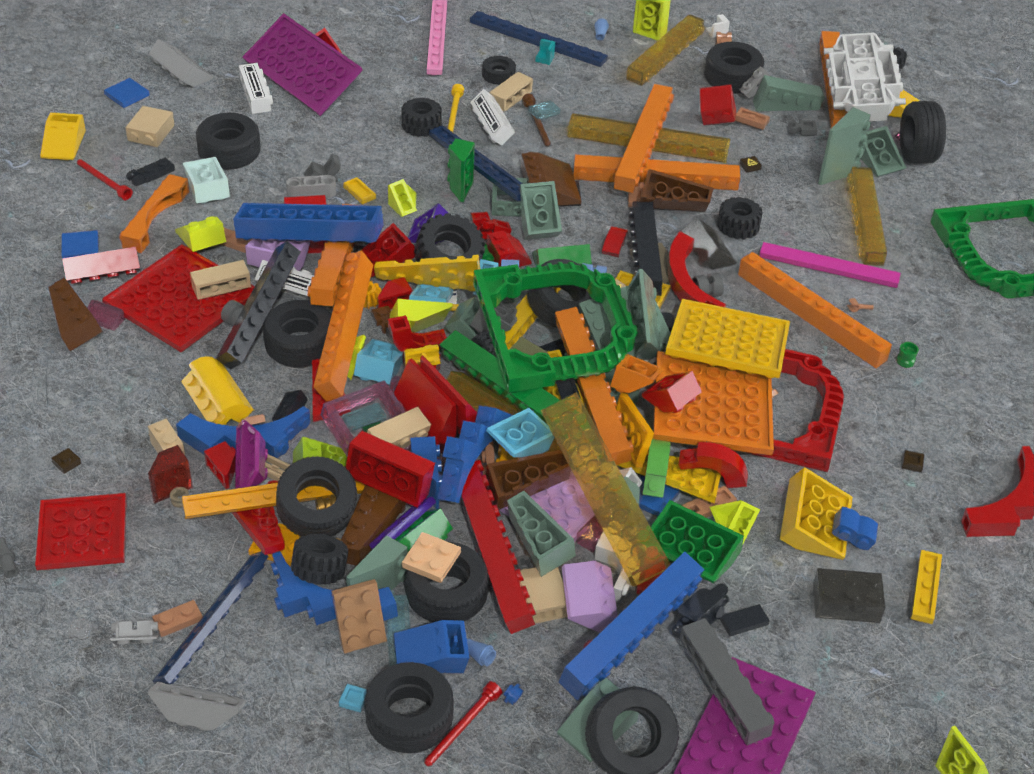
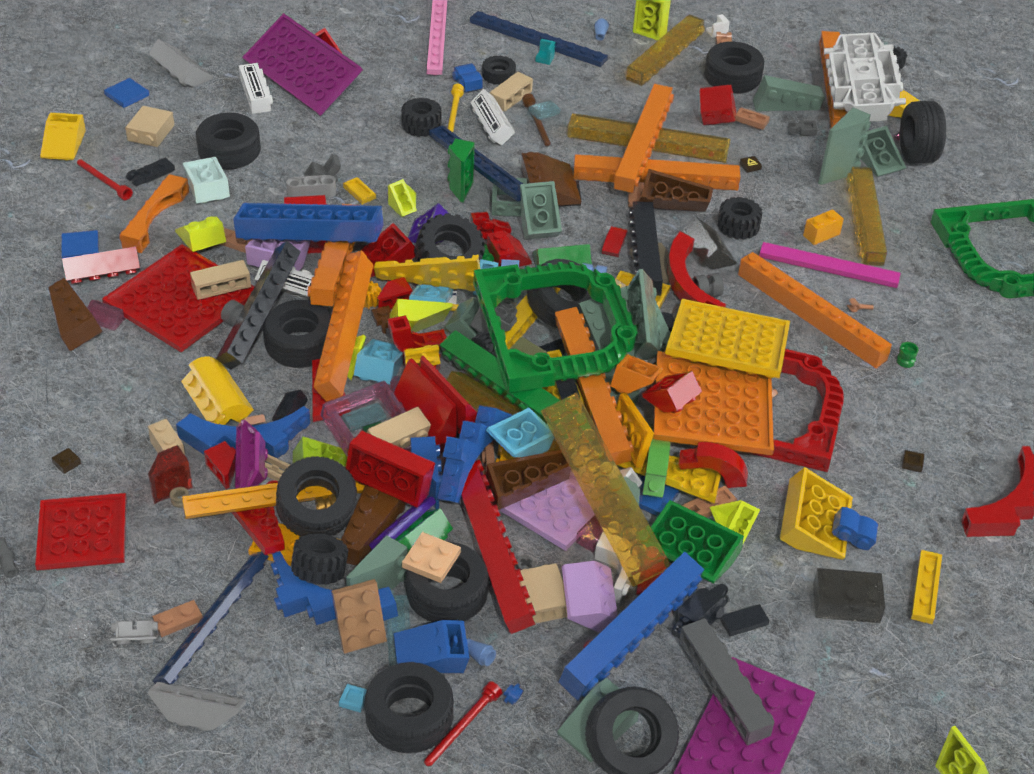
(468, 77): none -> blue brick
(541, 535): sand green wedge -> none
(750, 87): light grey hinge -> none
(823, 227): none -> light orange brick

